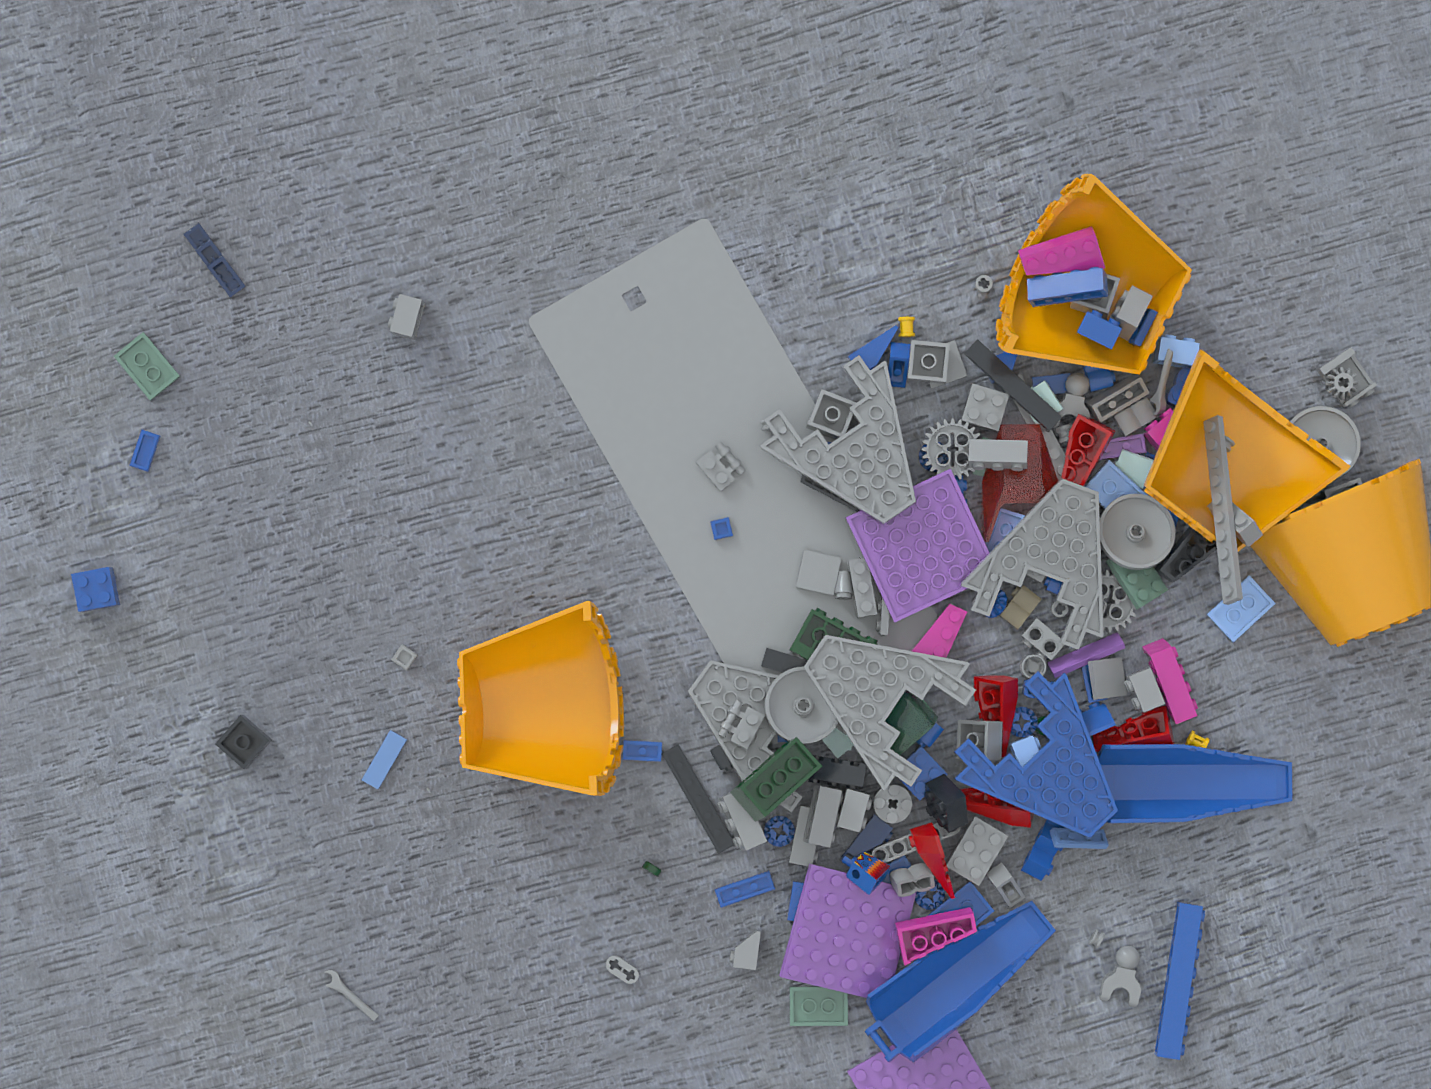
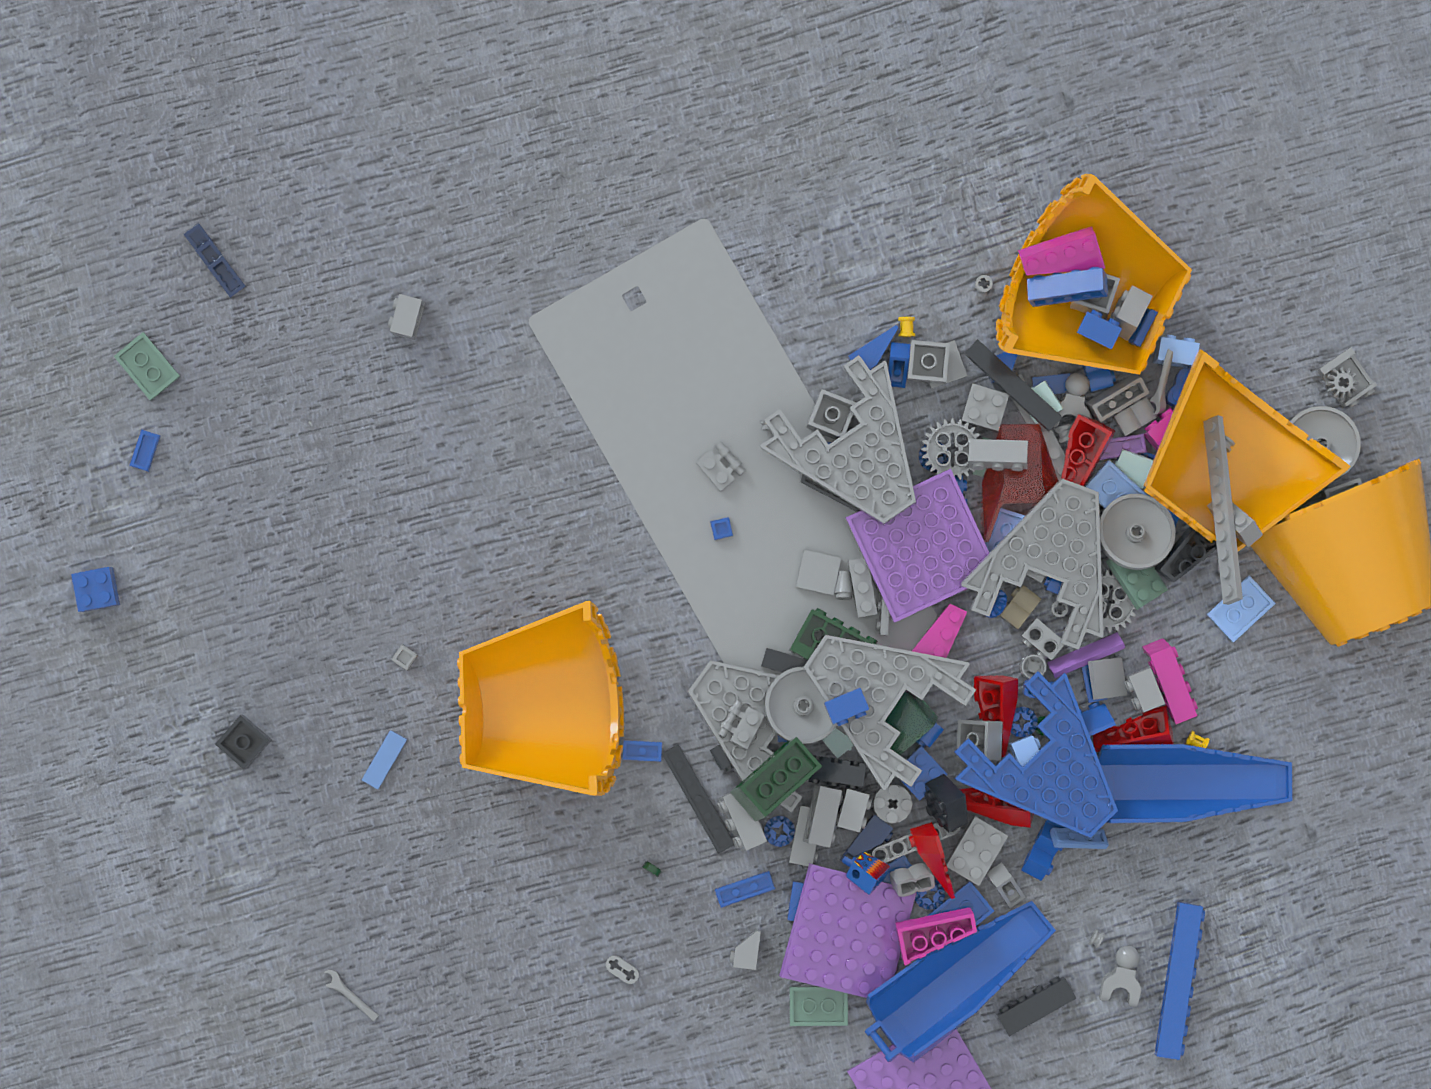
(846, 706): none -> brick
(1035, 1006): none -> black brick

